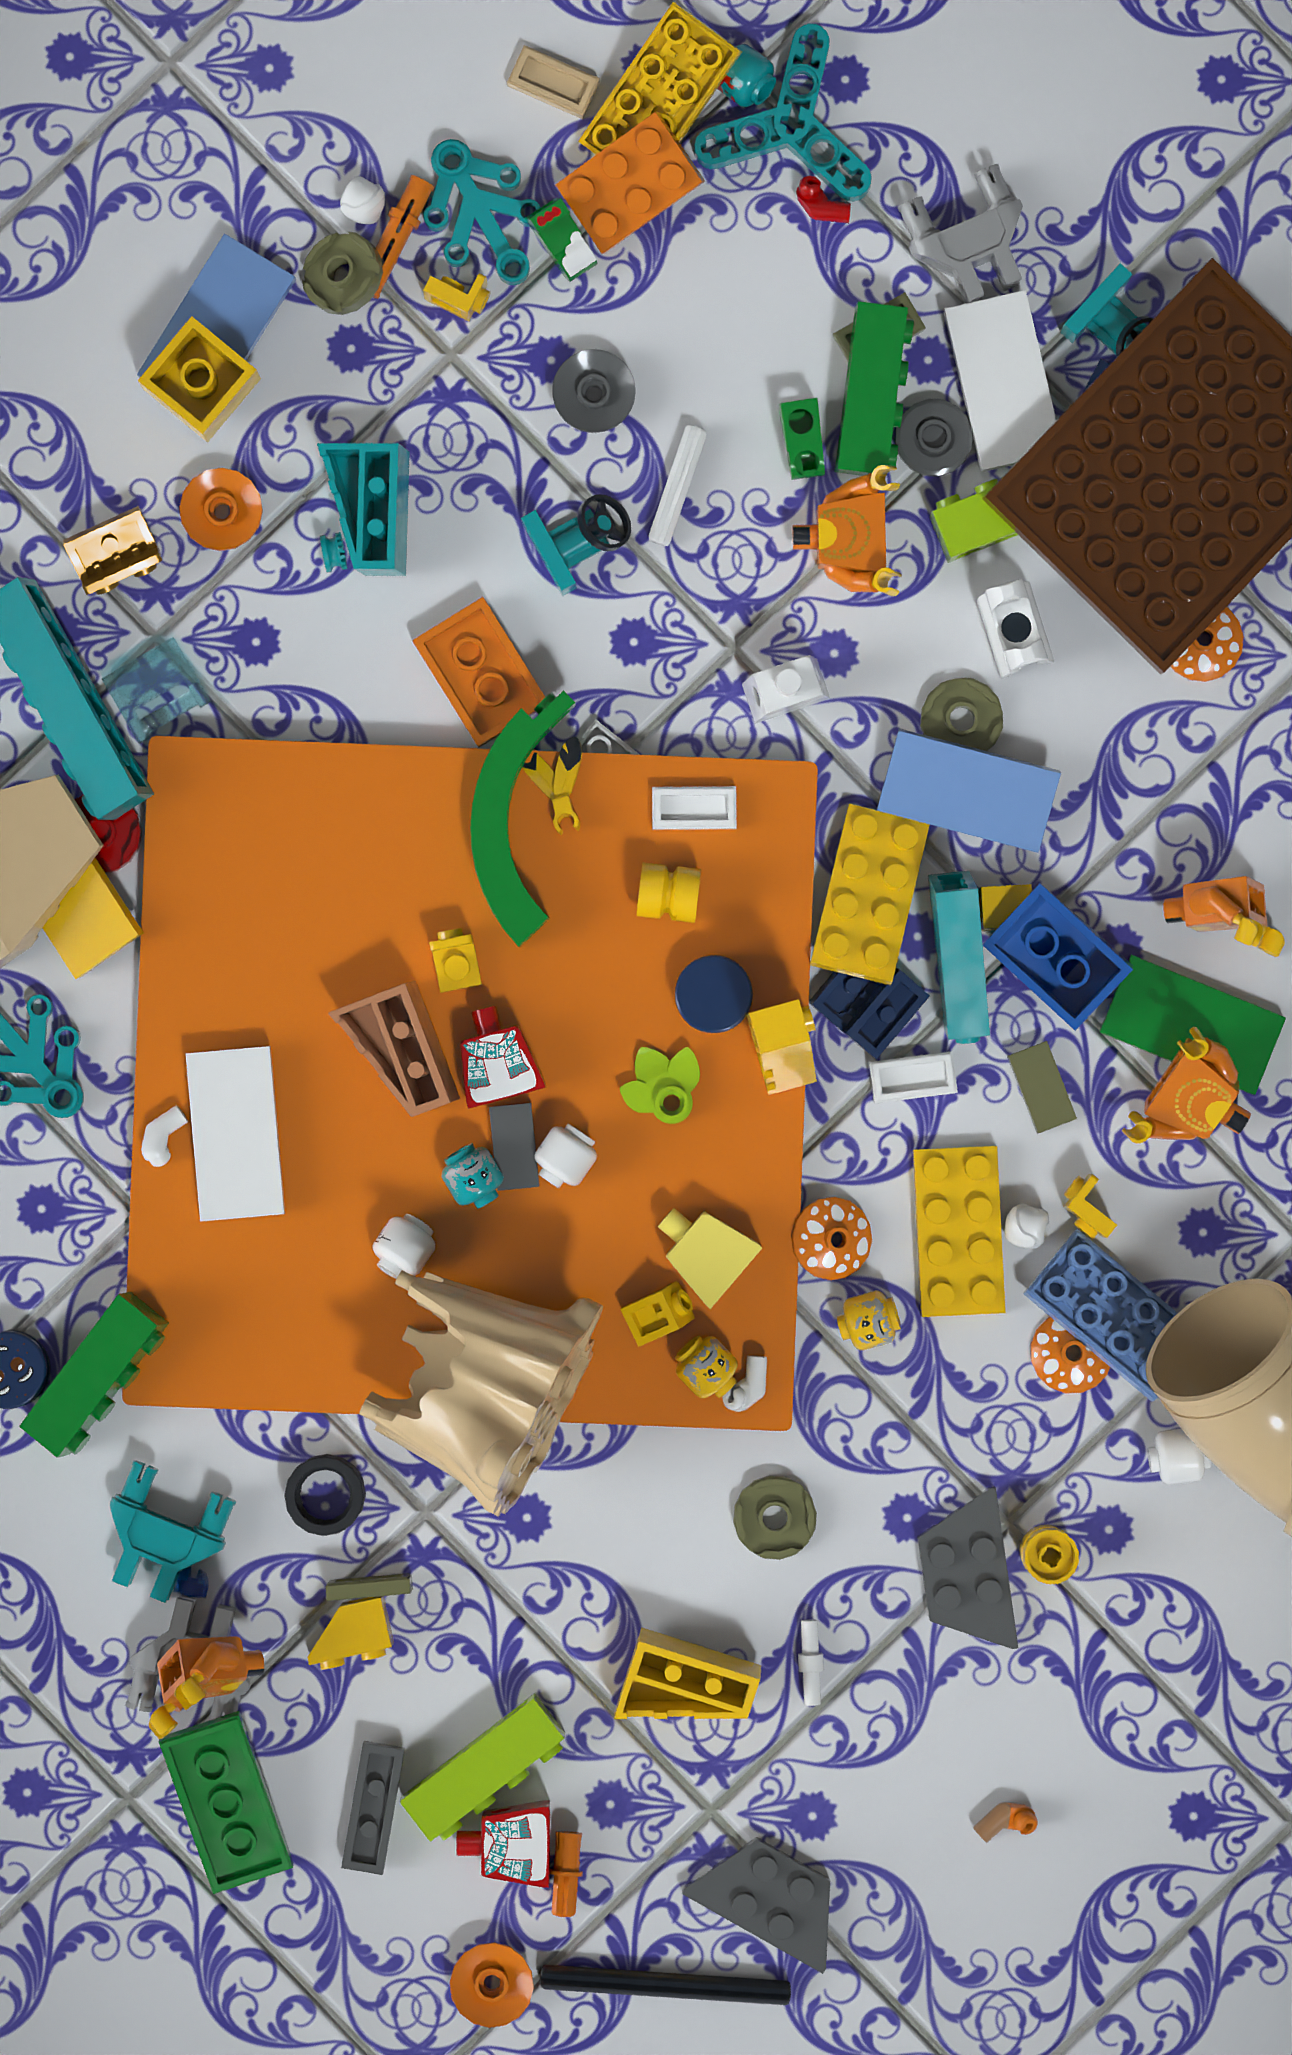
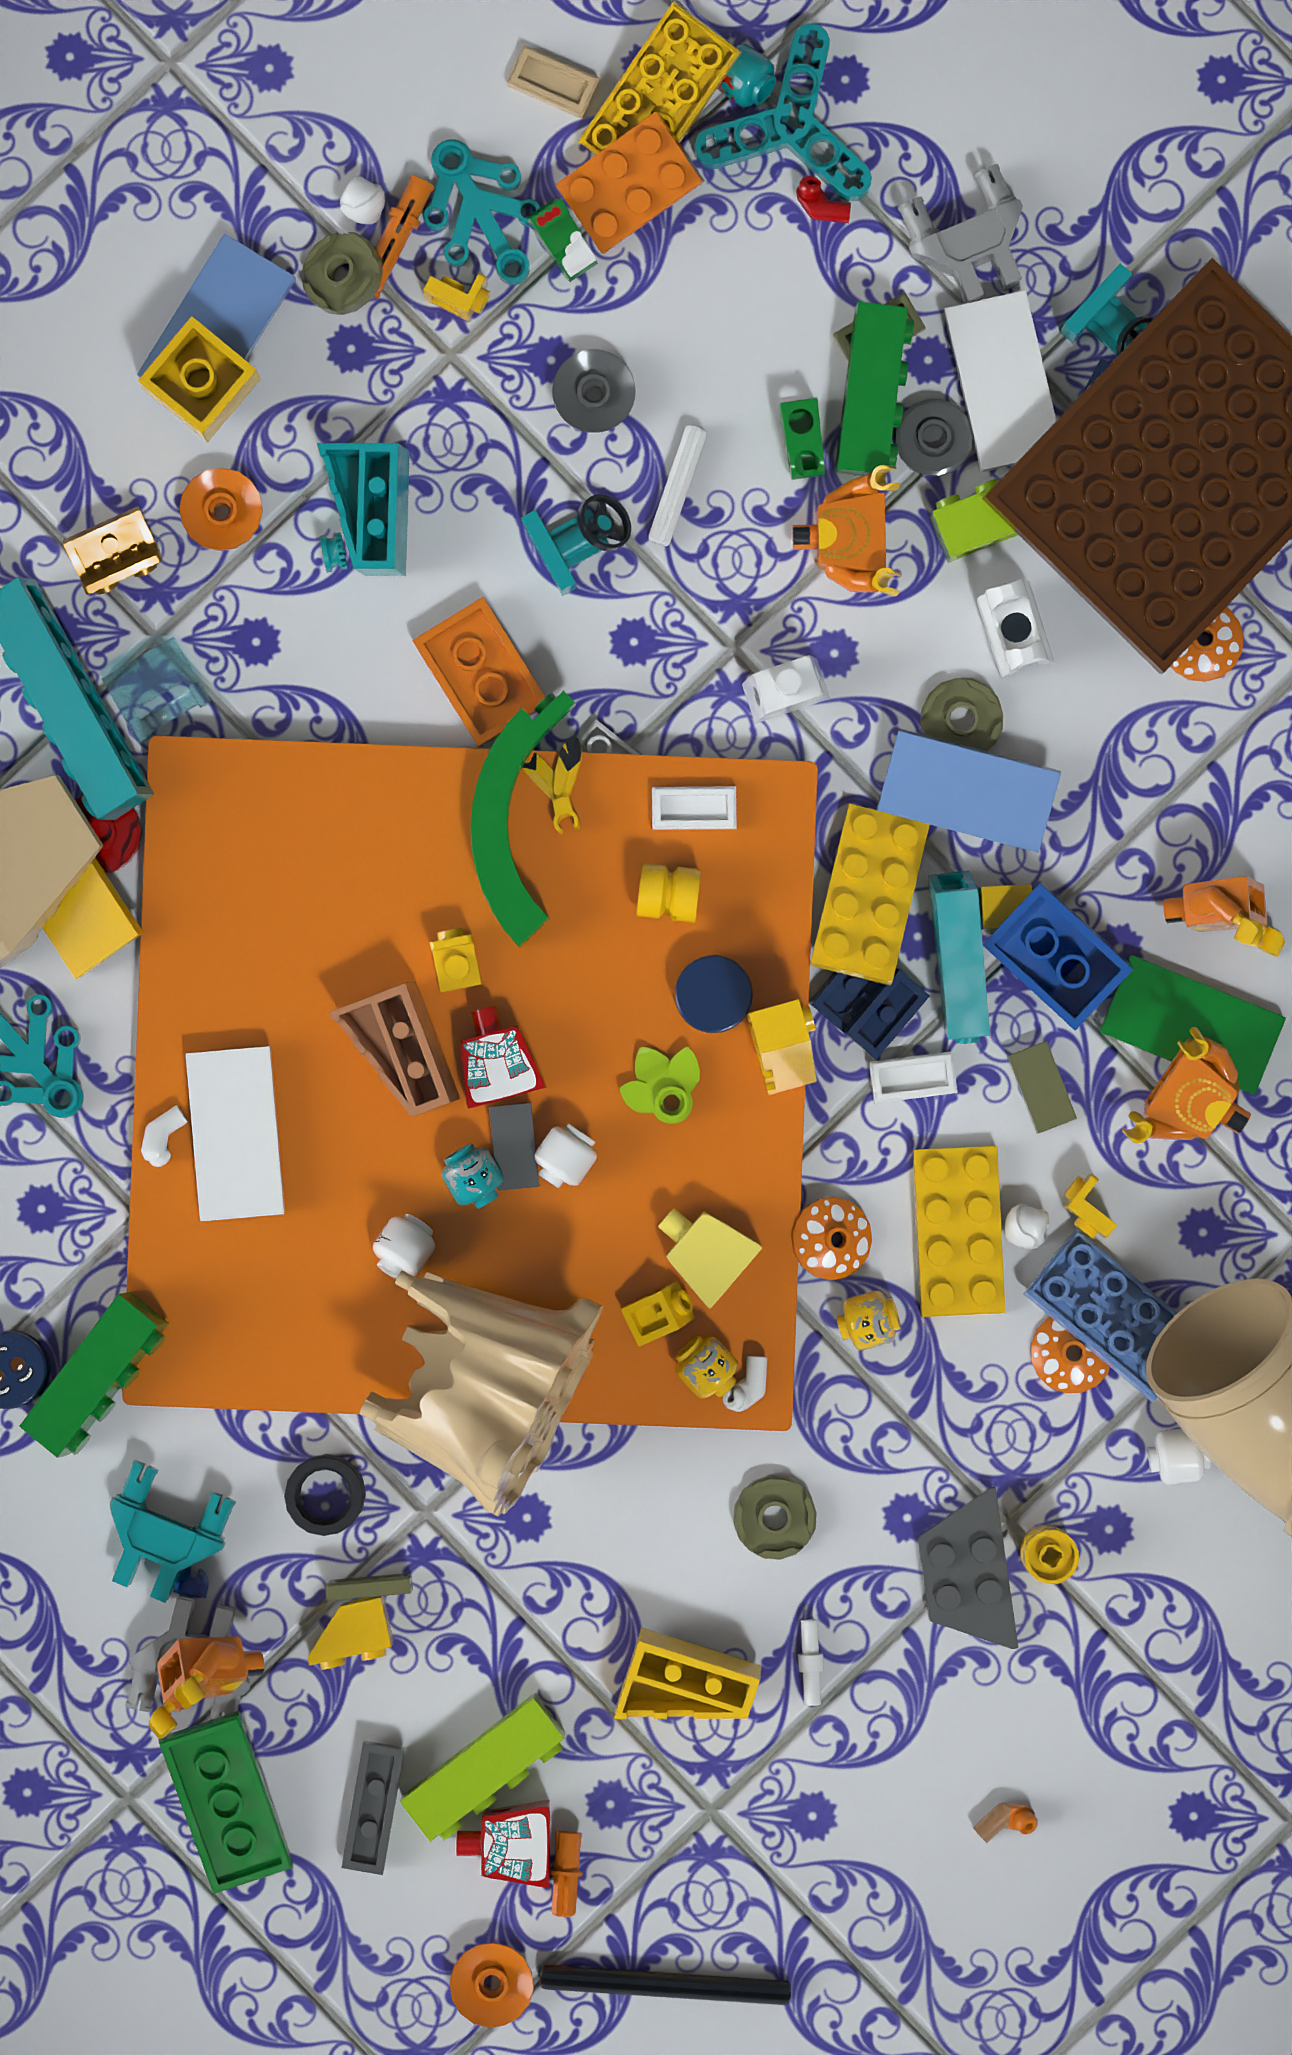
(771, 1899): dark grey wing -> none

